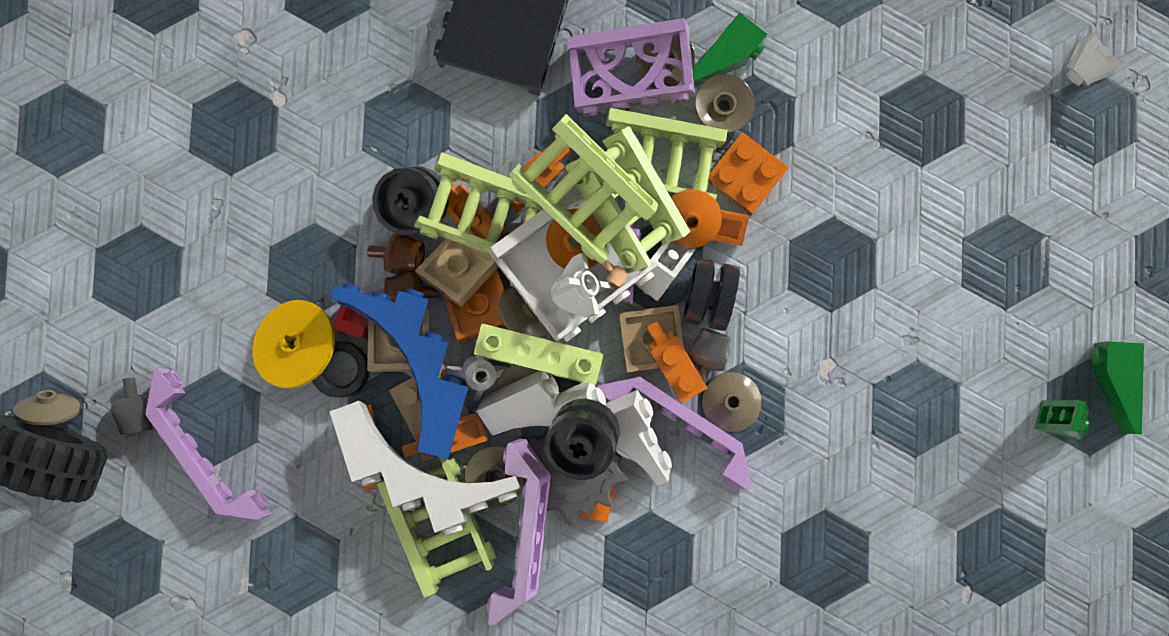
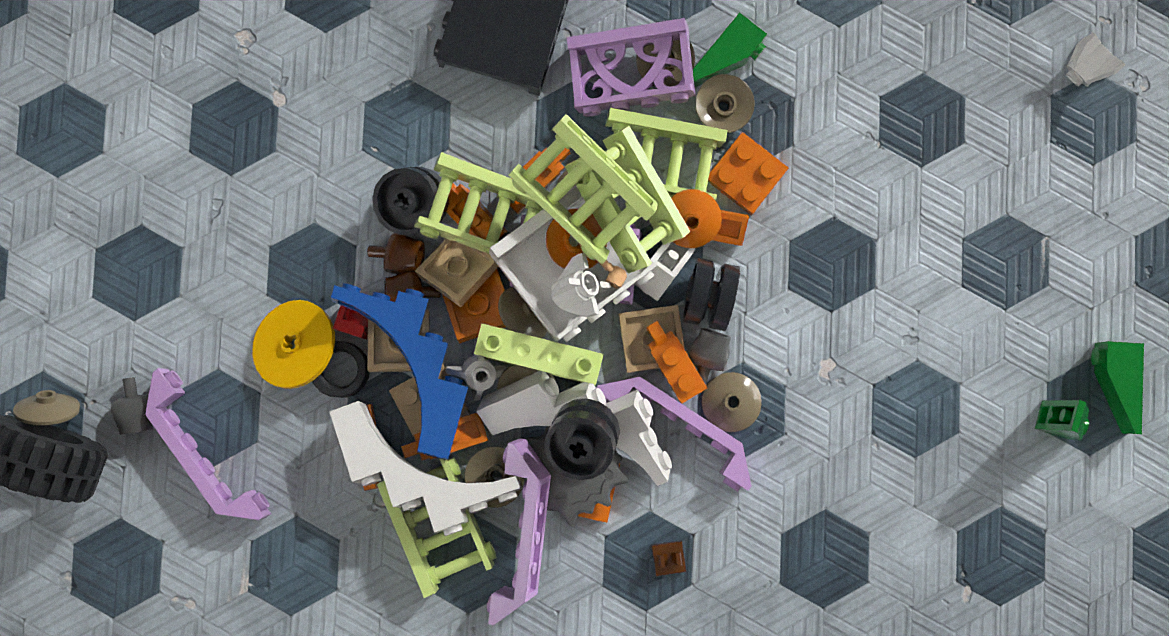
(668, 558): none -> reddish brown tile

